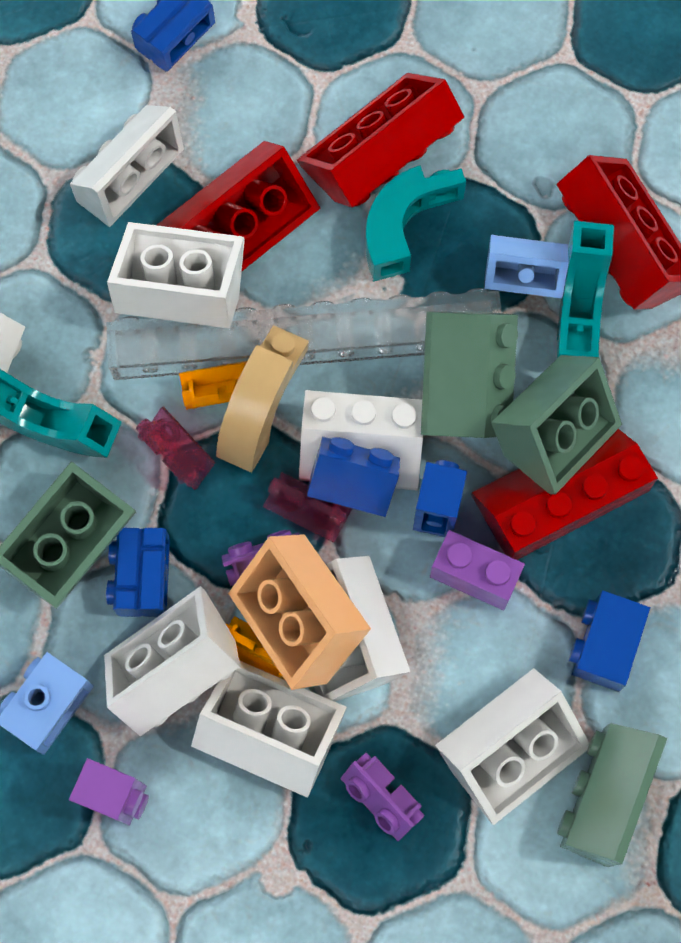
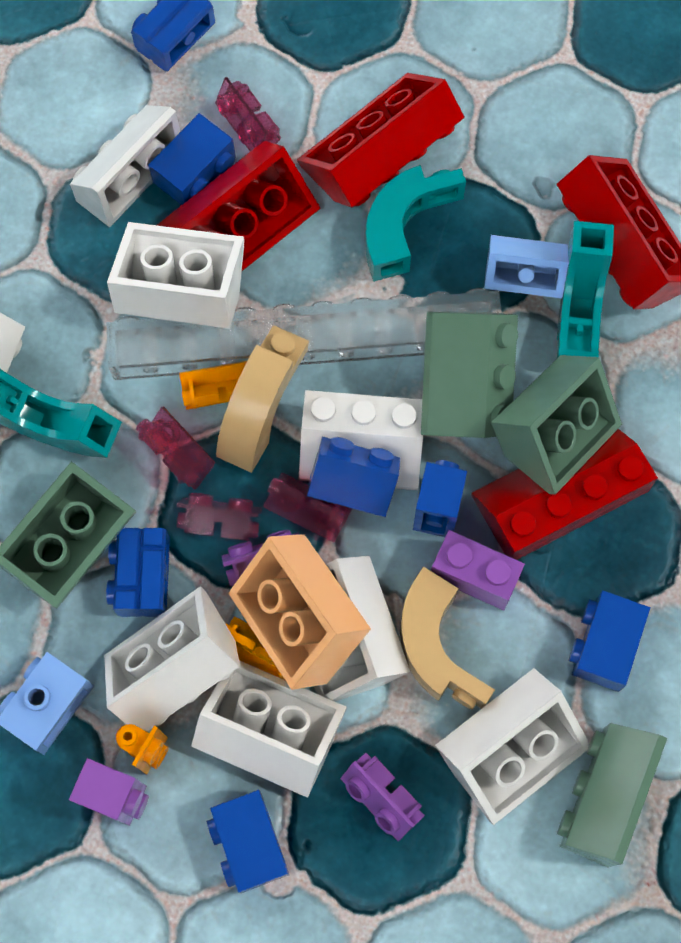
(145, 747): none -> light orange hinge
(192, 159): none -> blue brick
(204, 512): none -> clear pink hinge
(238, 107): none -> clear pink hinge
(248, 842): none -> blue brick
(420, 640): none -> tan arch

